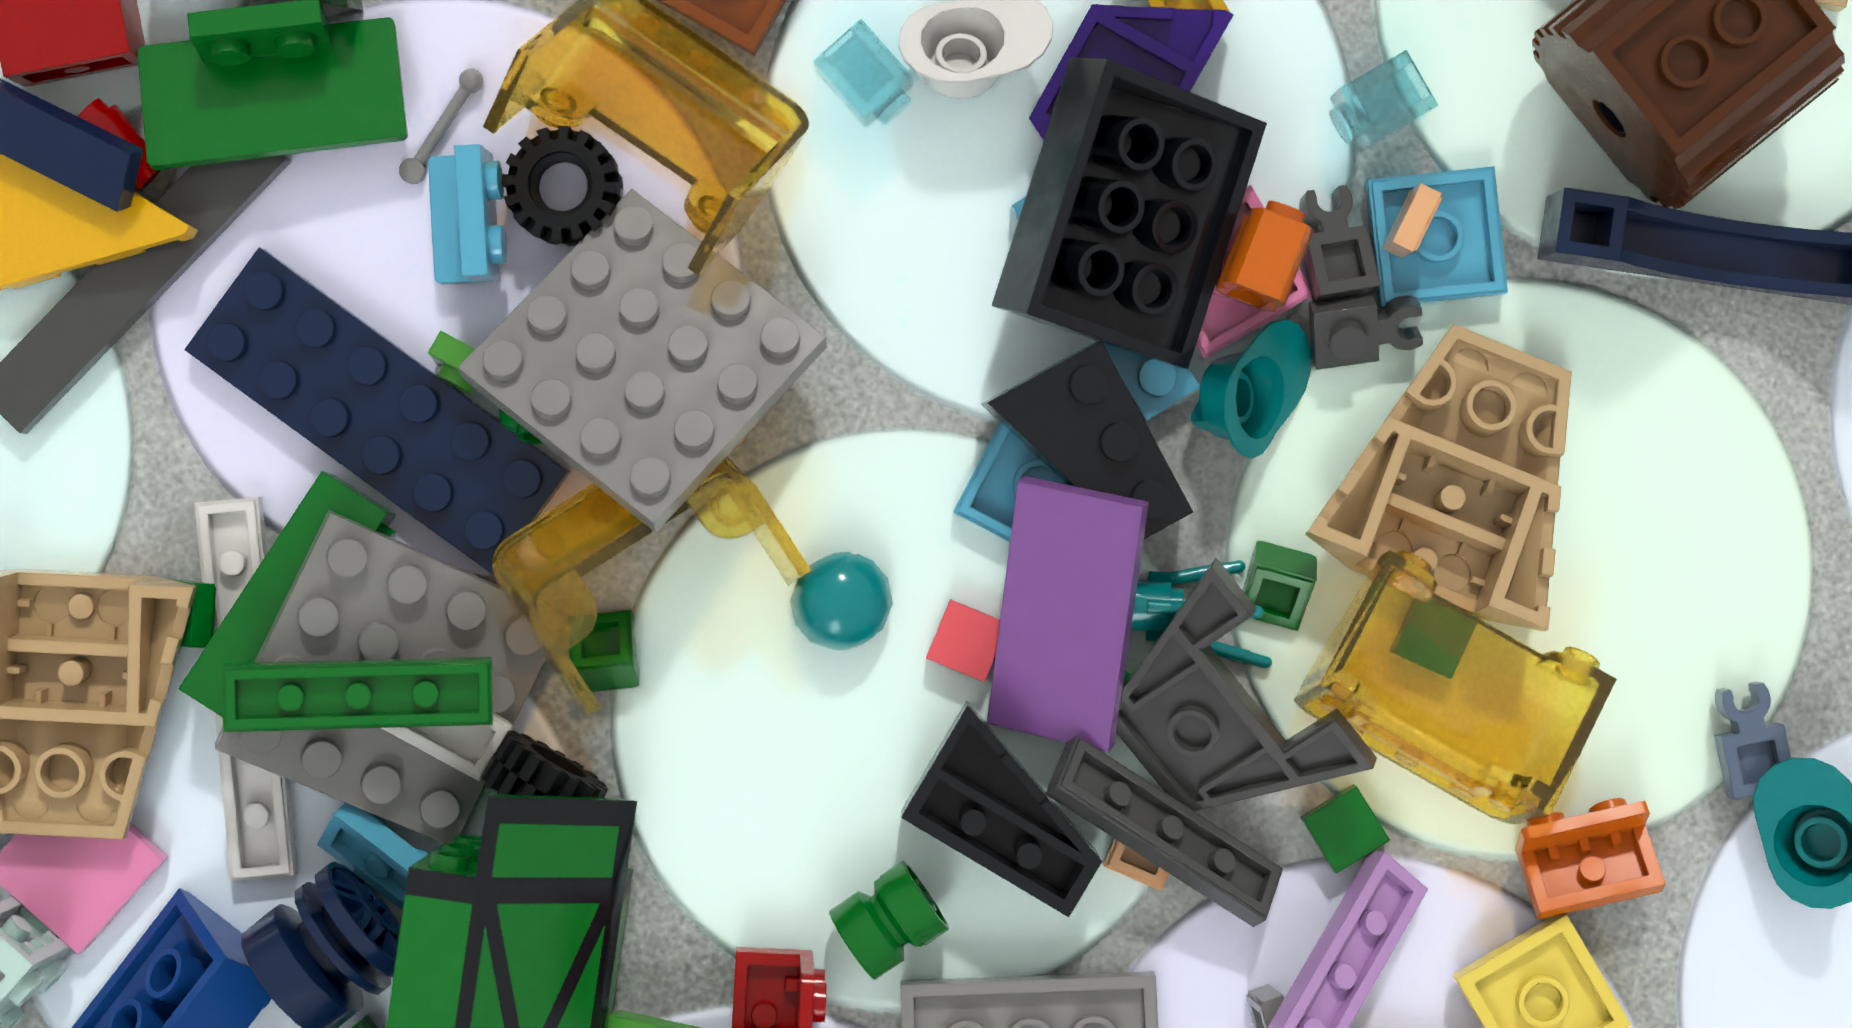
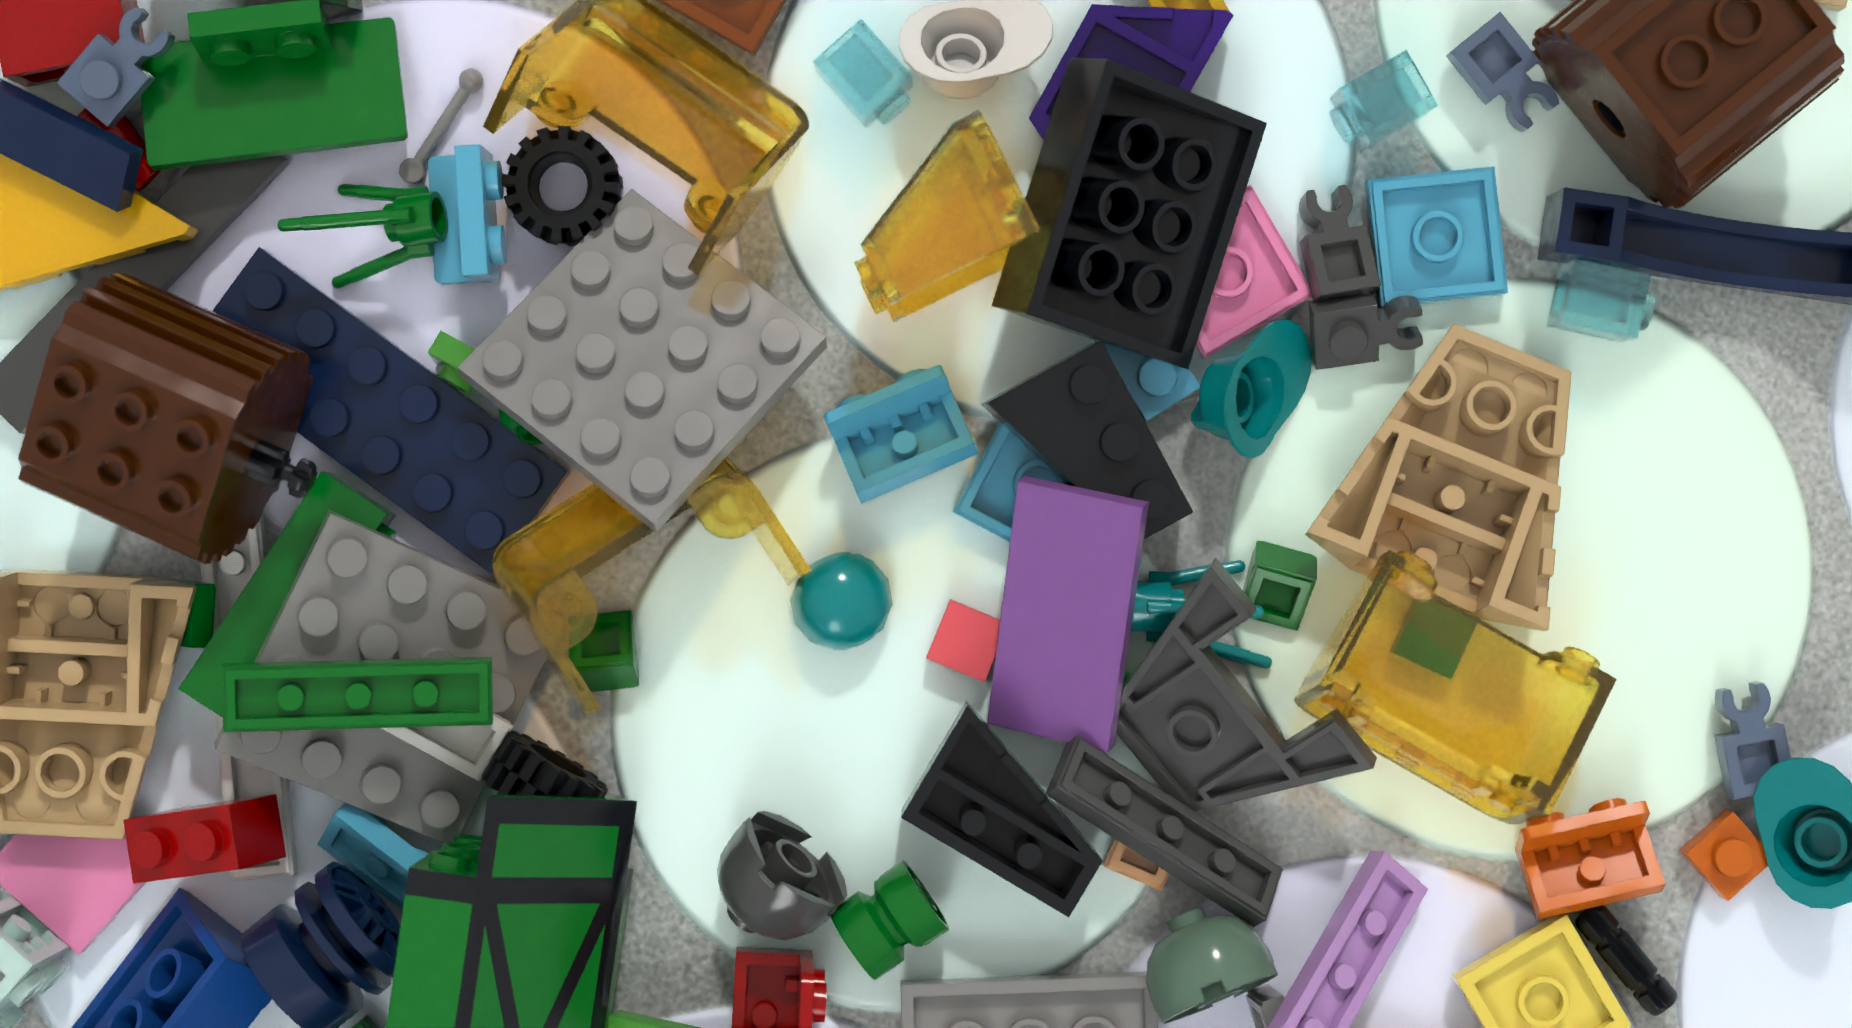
(111, 74): none -> sand blue plate
(166, 418): none -> reddish brown piece
(204, 838): none -> red brick
(413, 219): none -> green plant
(775, 882): none -> dark grey cylinder
(900, 432): none -> medium azure bracket
(945, 224): none -> clear yellow windscreen
(1205, 964): none -> sand green cylinder
(1265, 256): orange brick -> none
(1345, 828): green tile -> none
(1412, 221): light nougat tile -> none
(1496, 63): none -> sand blue plate
(1601, 301): none -> clear light blue brick
(1626, 959): none -> black axle
(1726, 854): none -> orange plate

